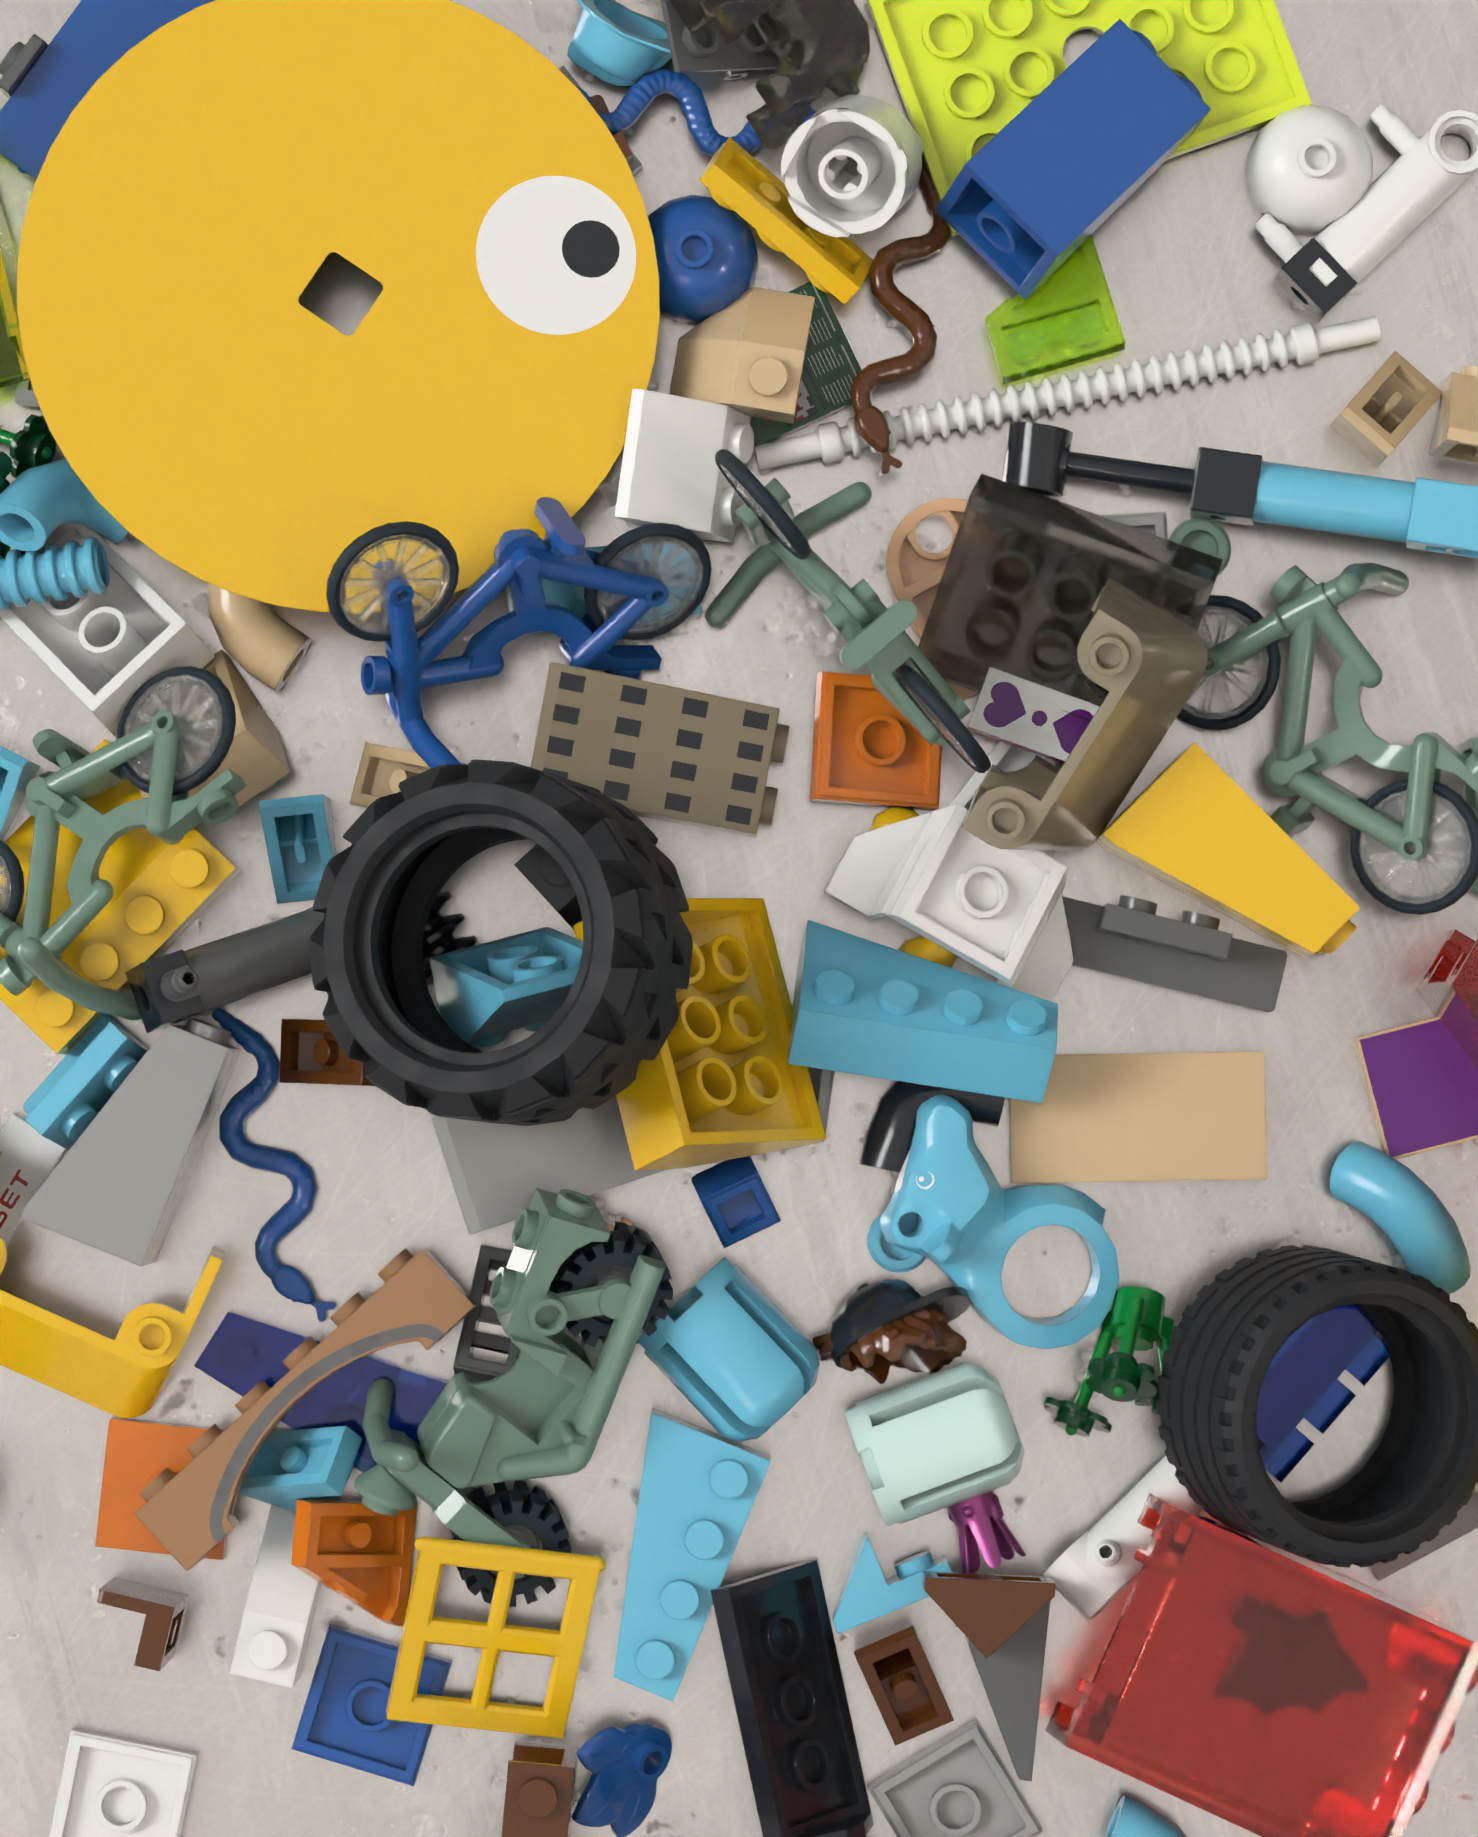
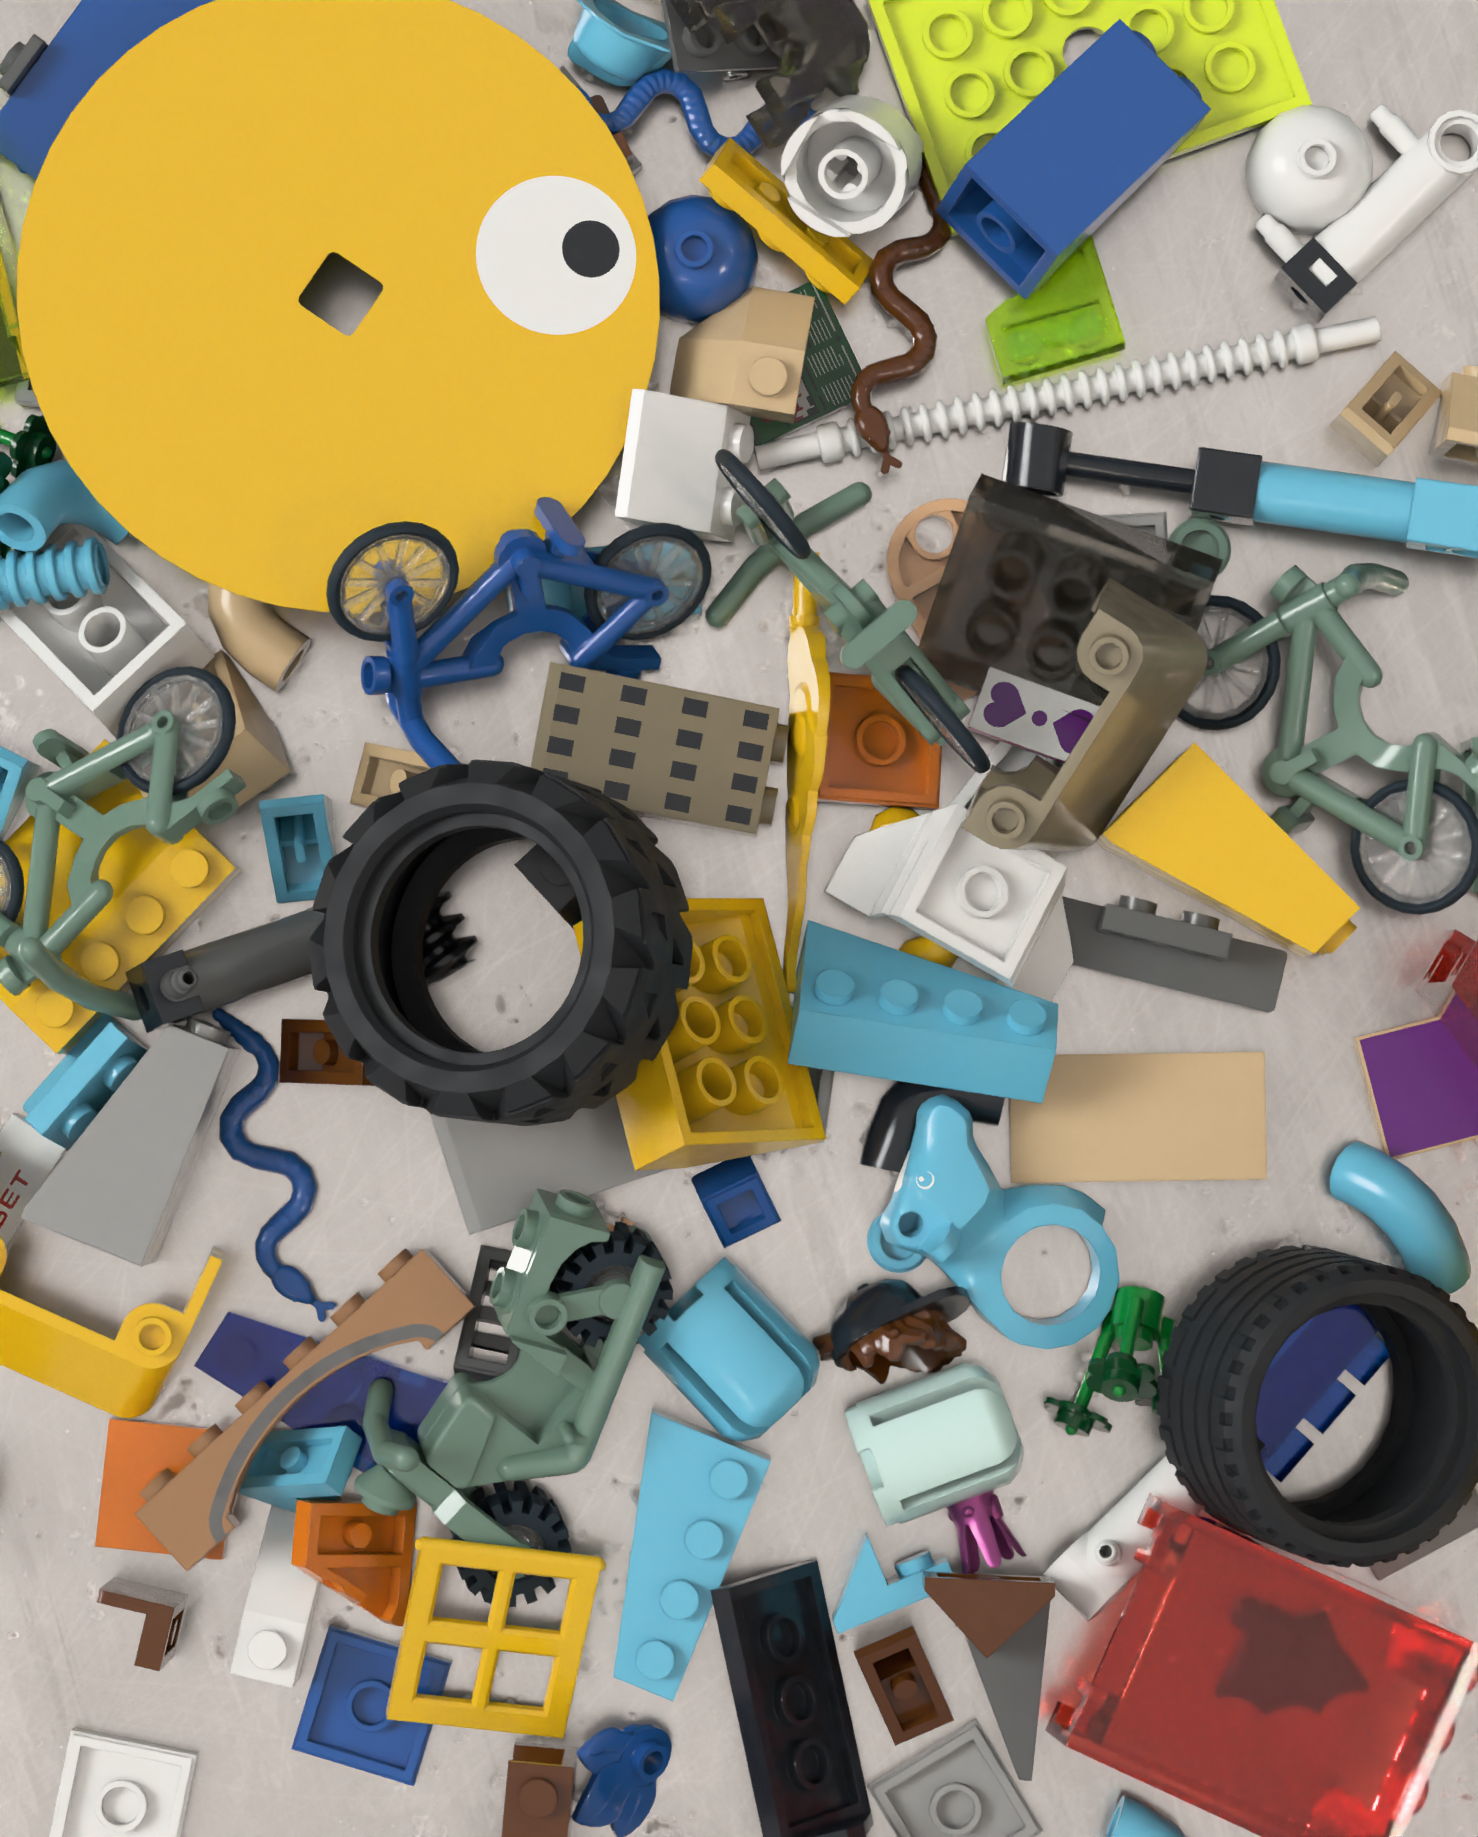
(505, 984): medium azure slope -> none
(805, 756): none -> yellow piece

